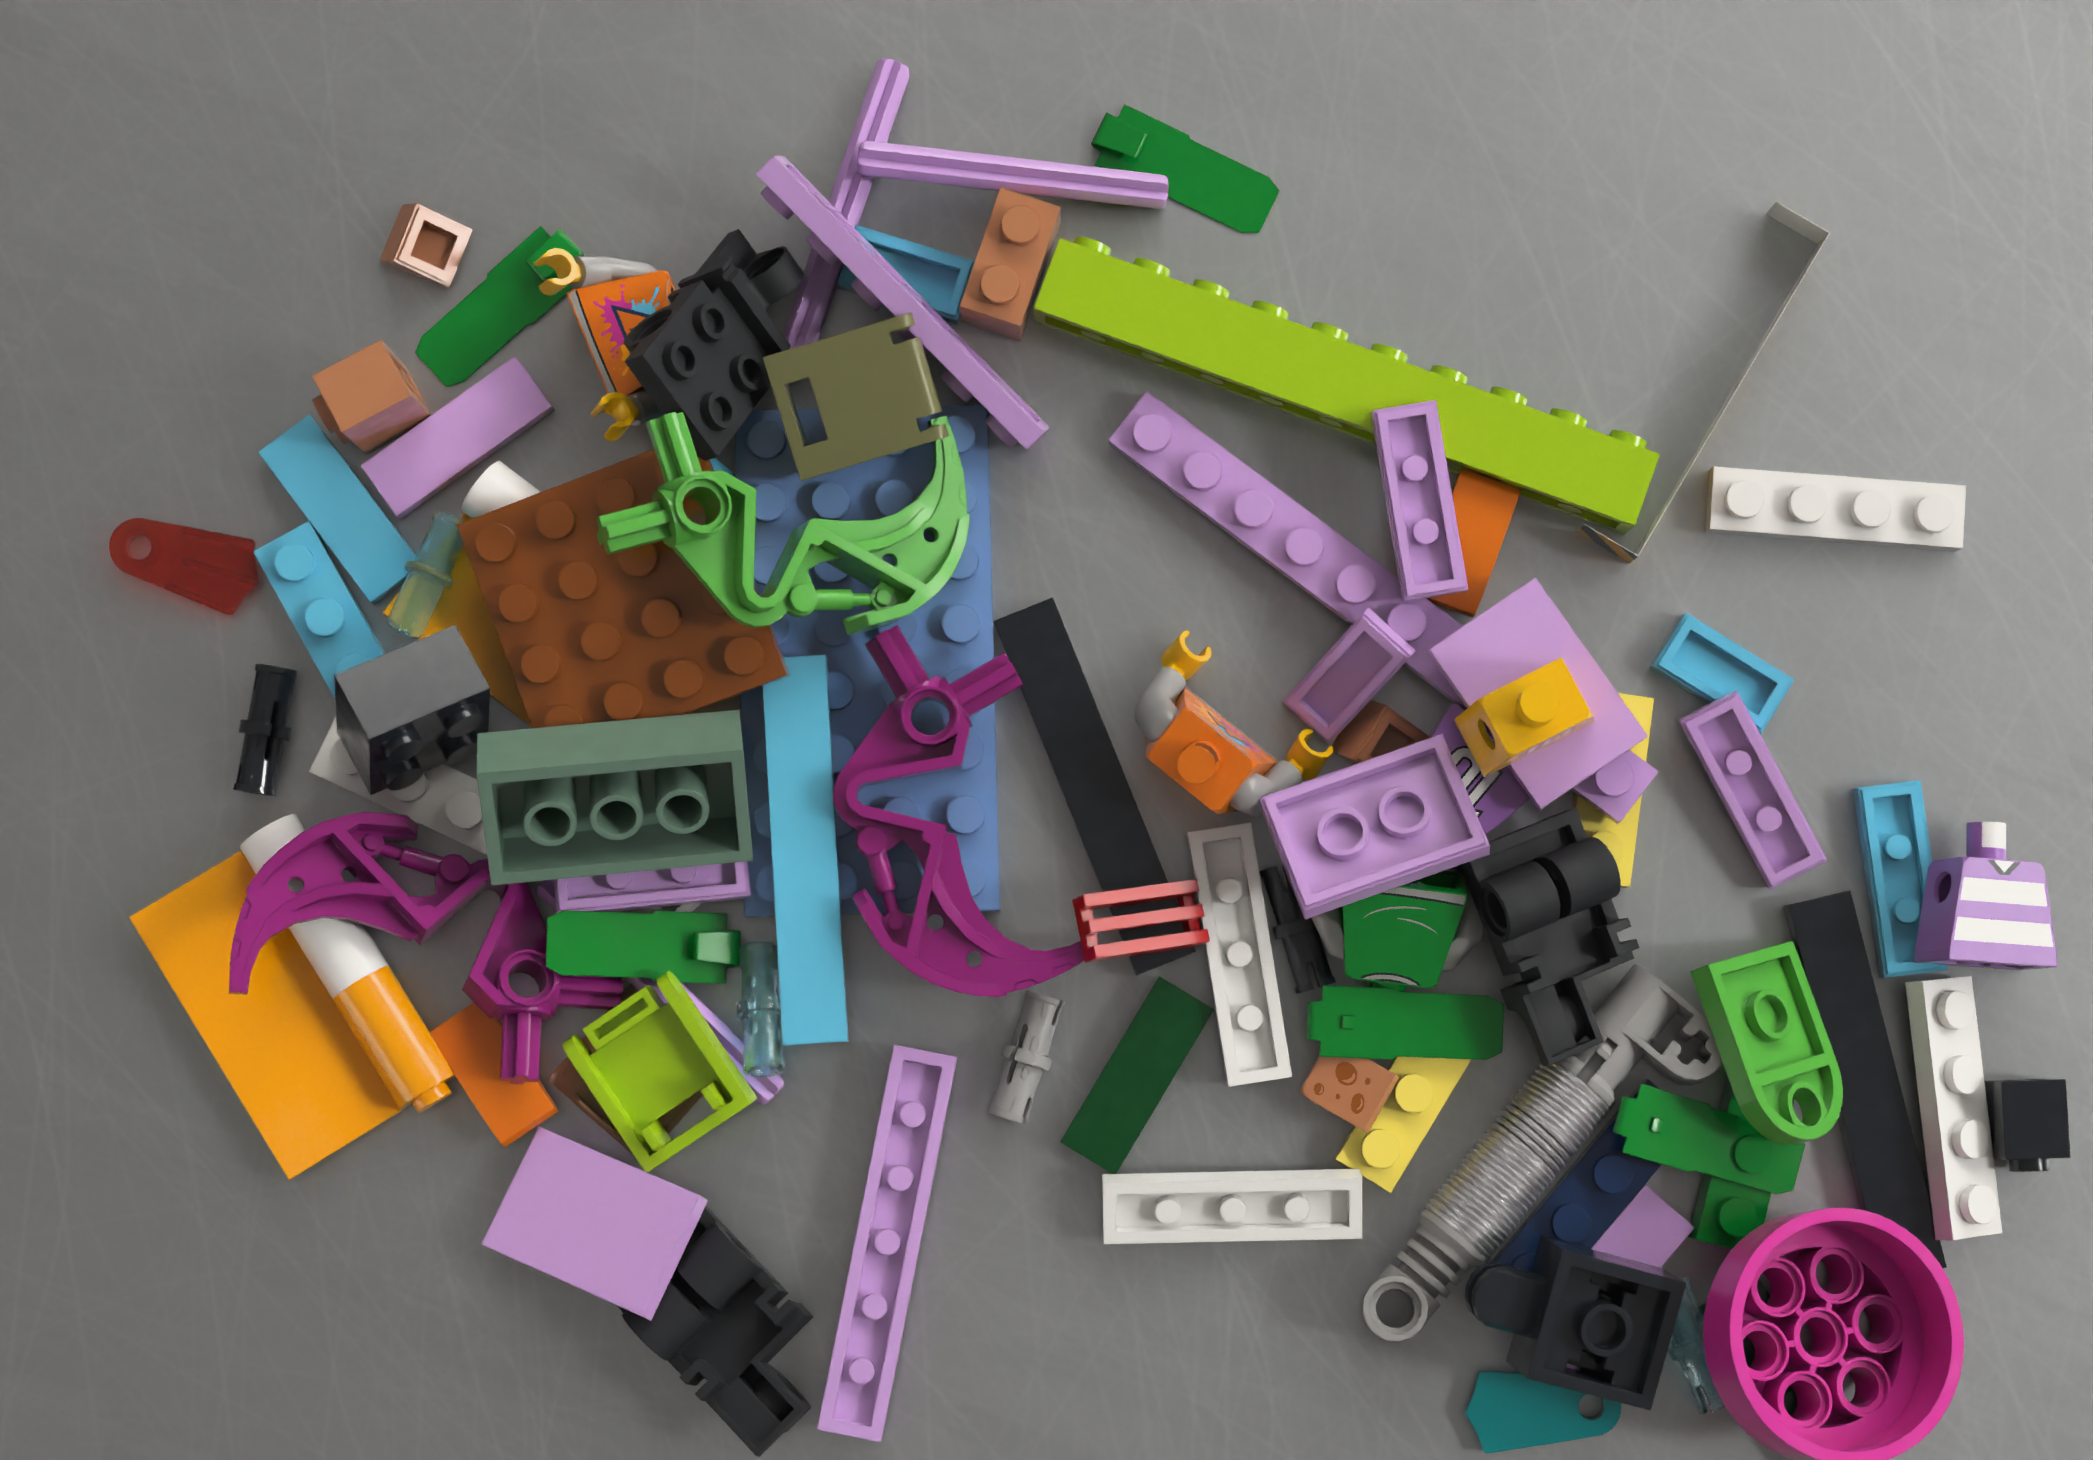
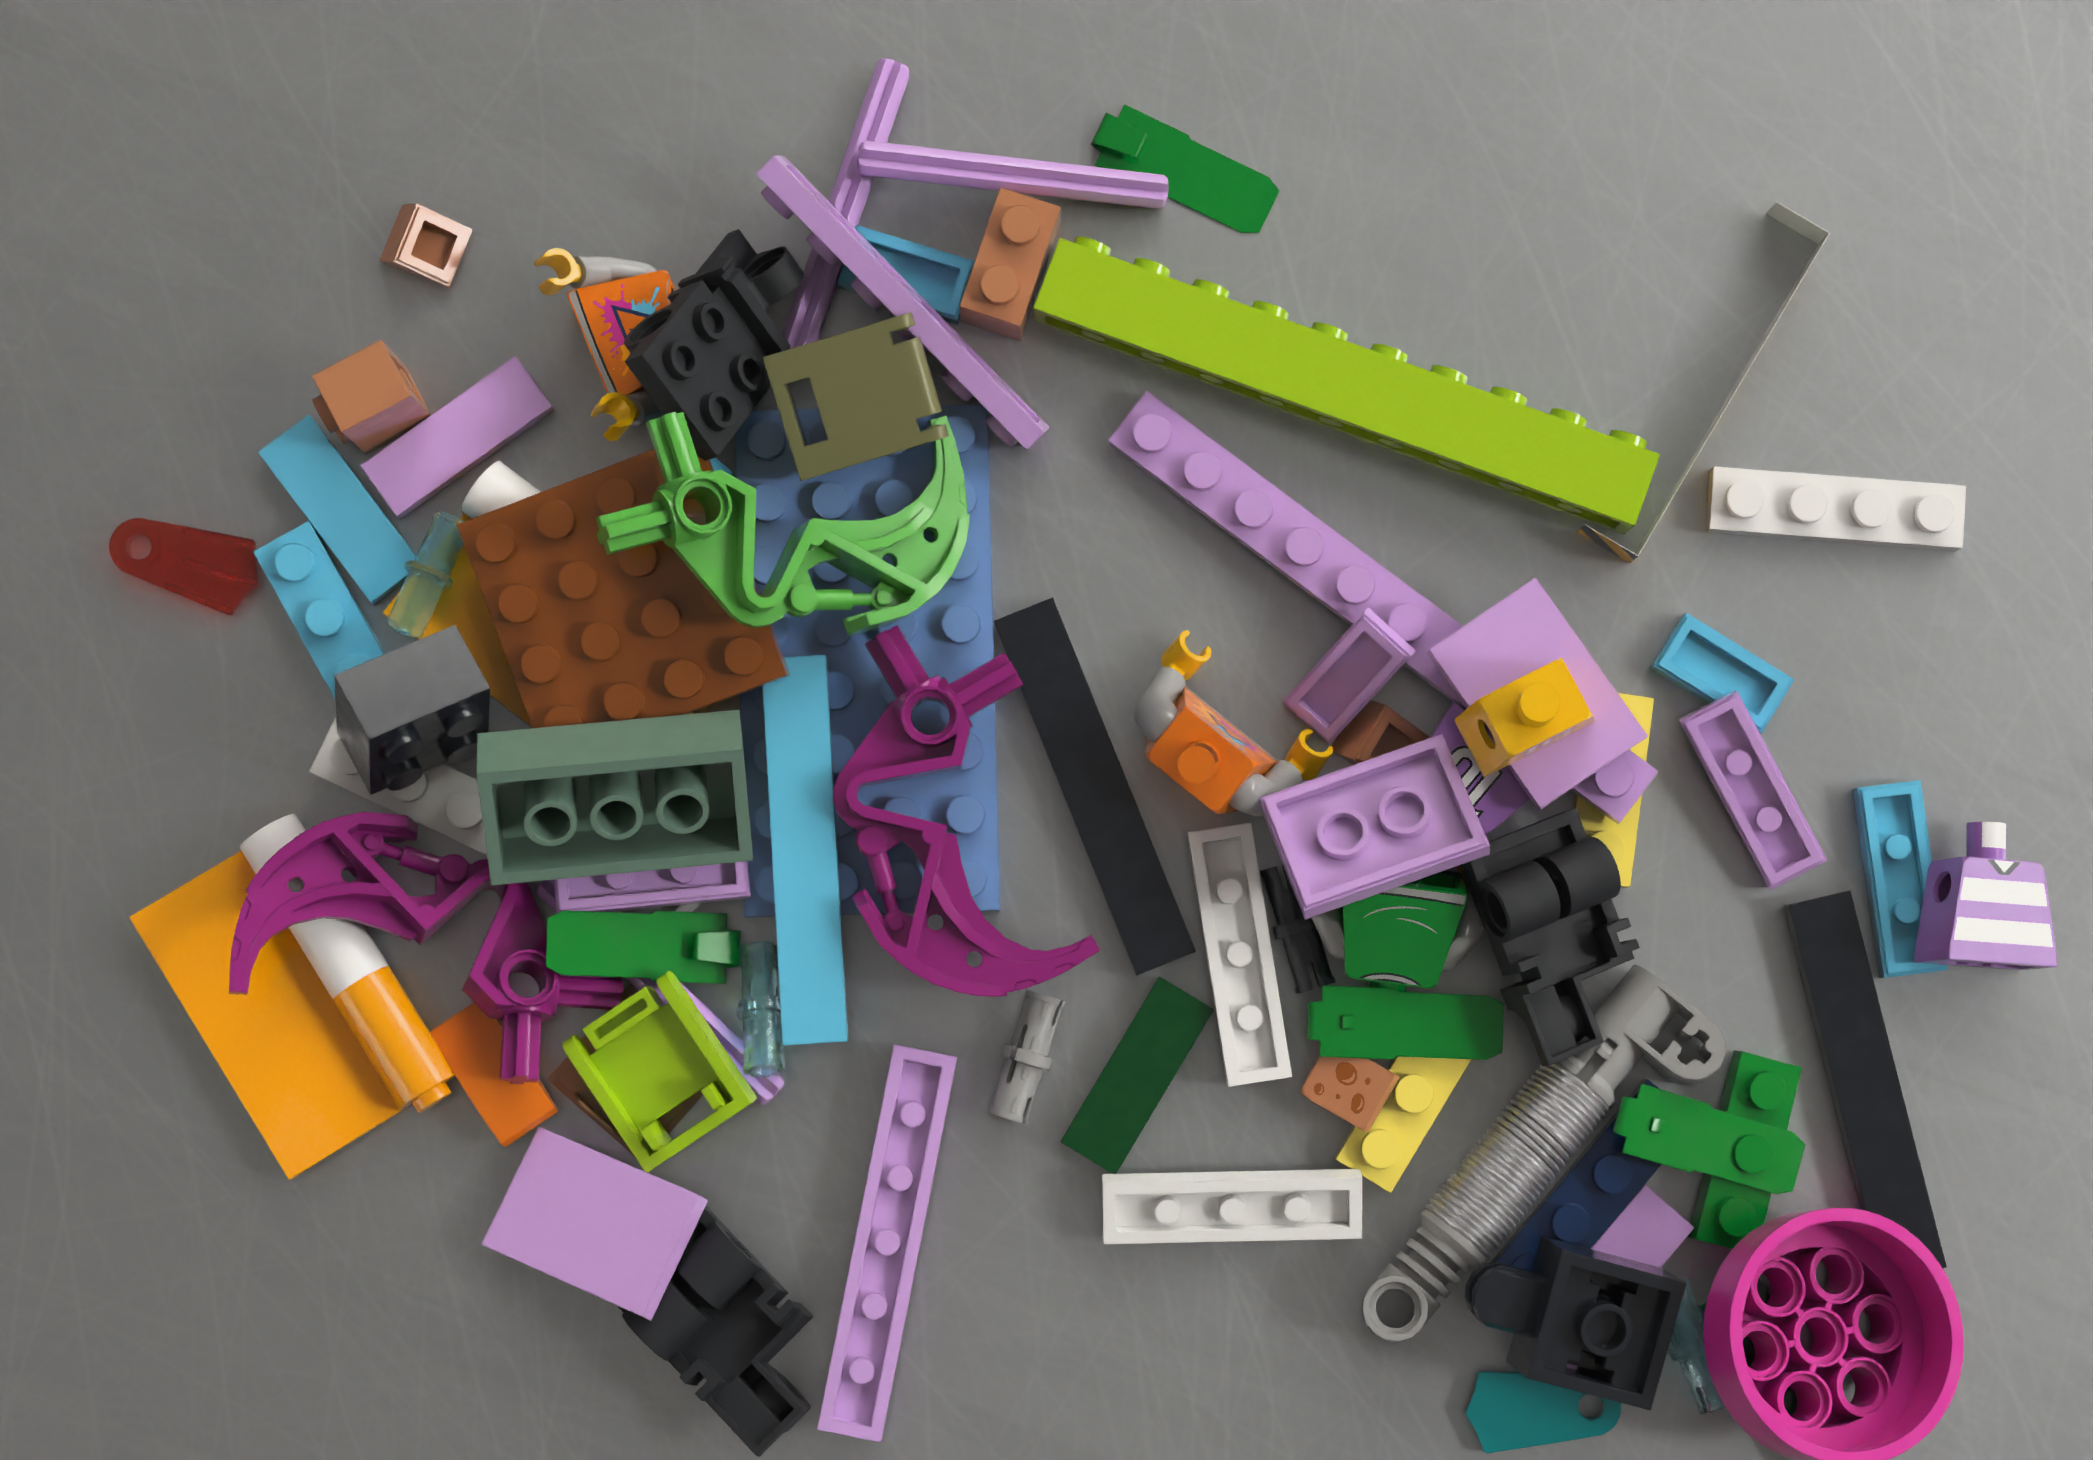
(265, 730): black pin -> none
(494, 310): green piece -> none
(1187, 912): tile -> none
(1419, 501): lavender tile -> none
(1482, 518): orange slope -> none
(1772, 1042): bright green tile -> none
(1953, 1108): white plate -> none
(2028, 1122): black brick -> none

